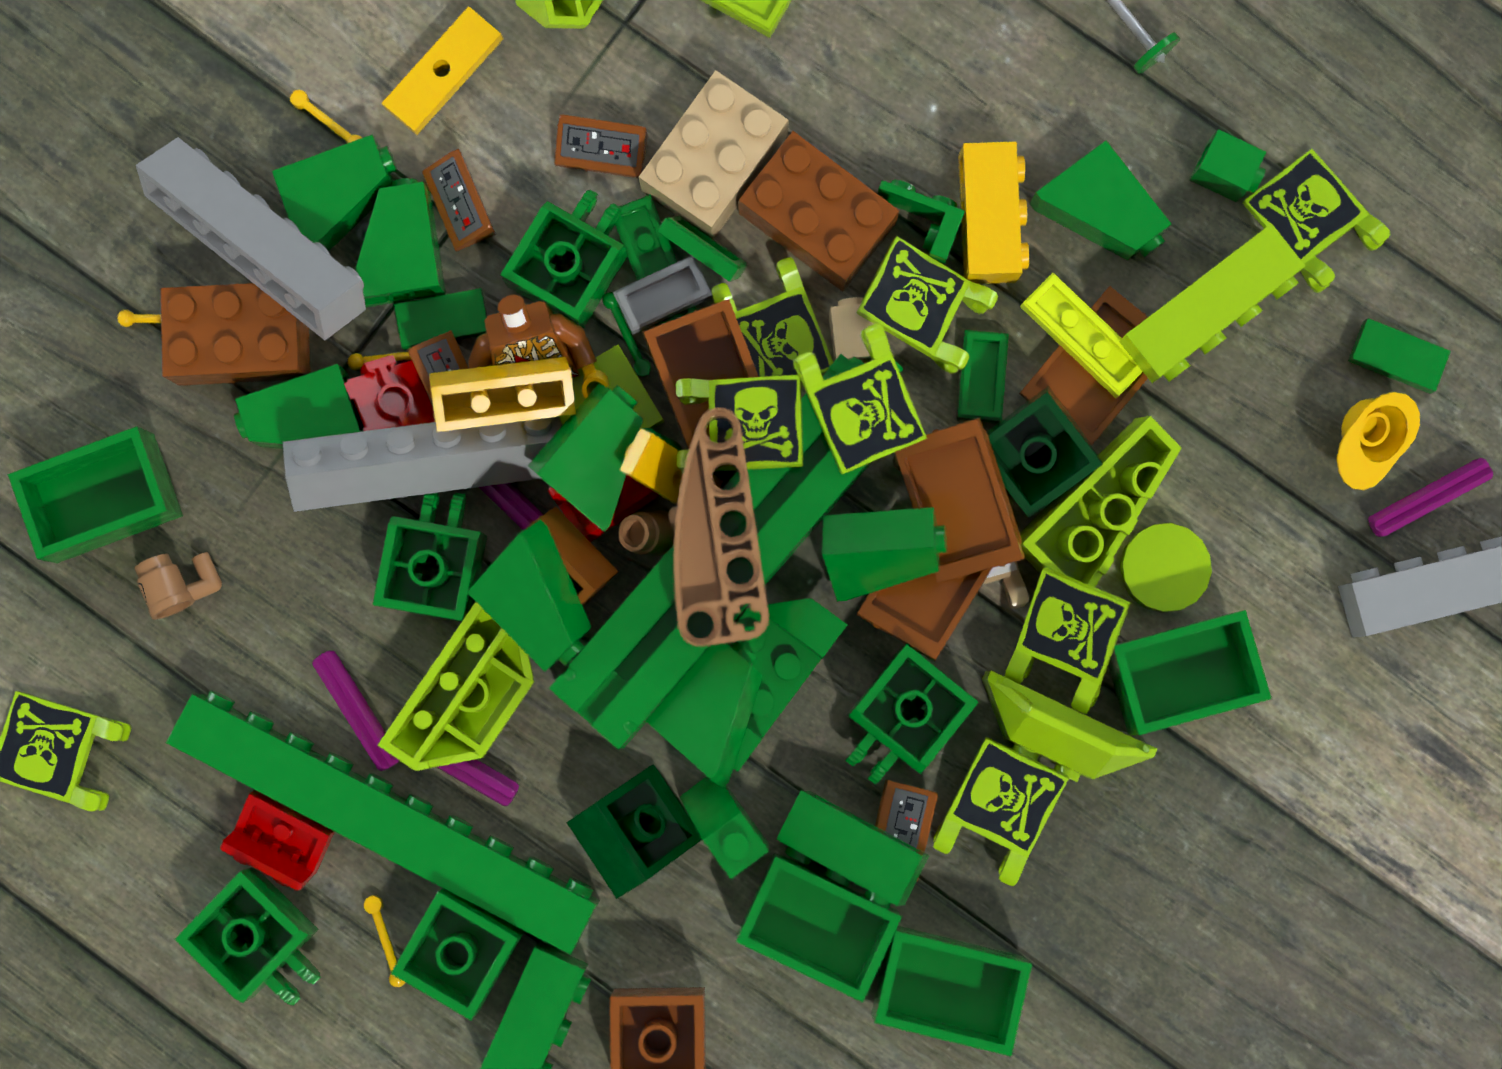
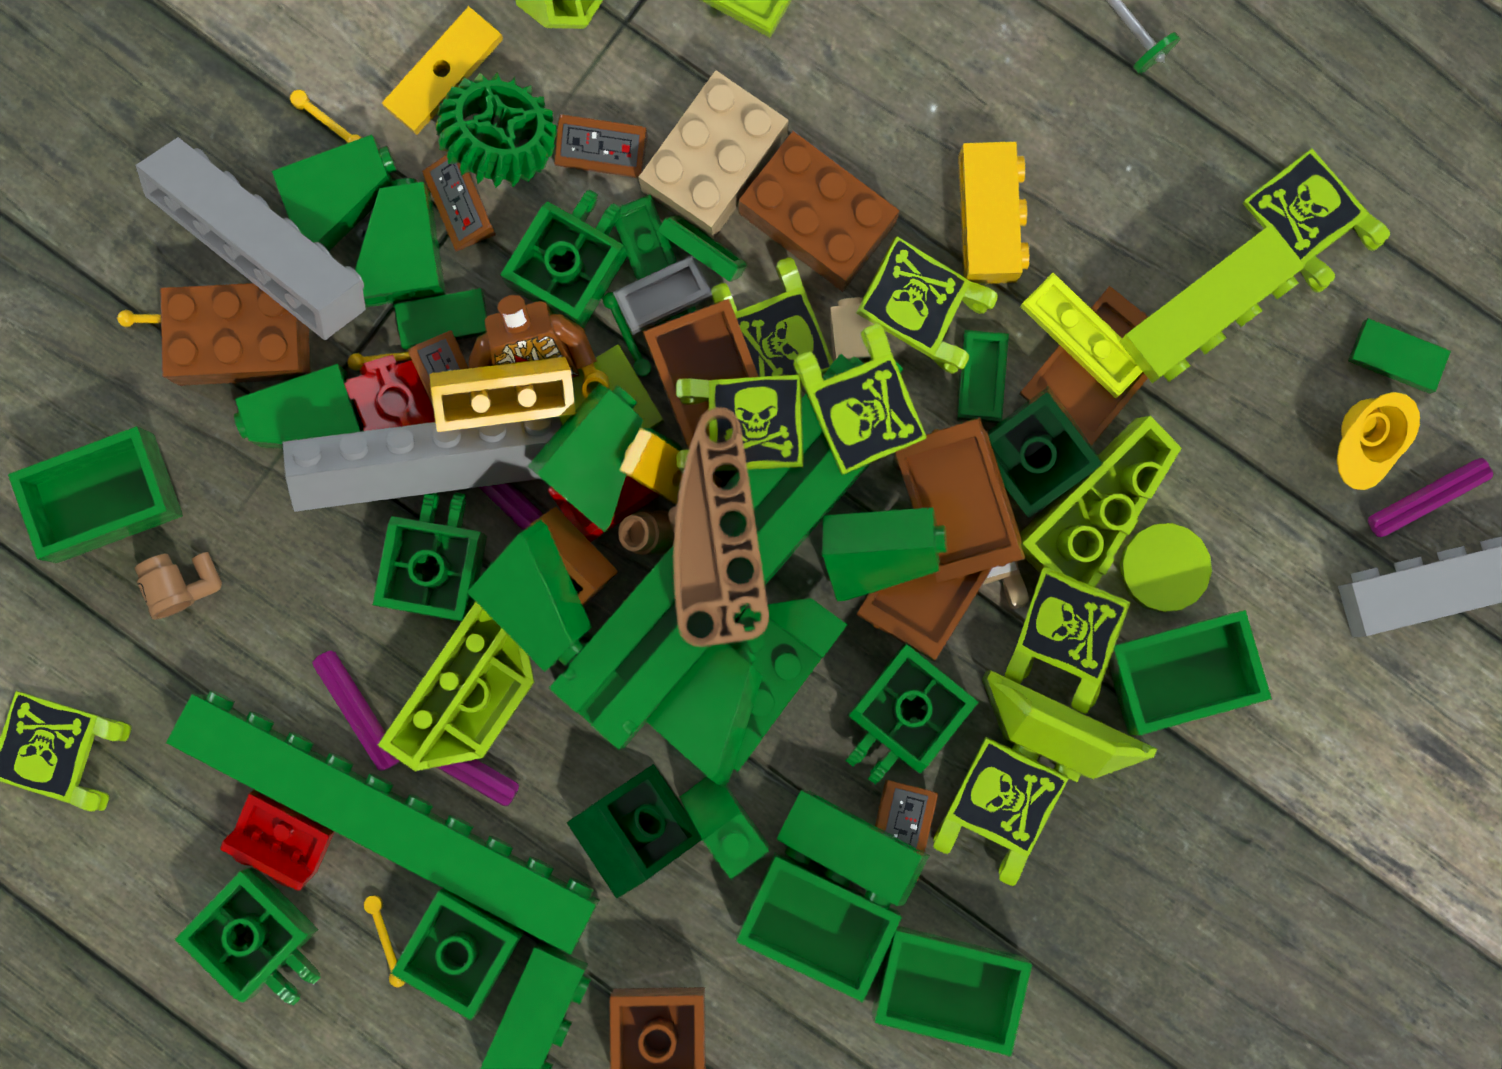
(489, 140): none -> green gear
(937, 209): green bracket -> none
(1104, 205): green slope -> none
(1229, 166): green brick -> none

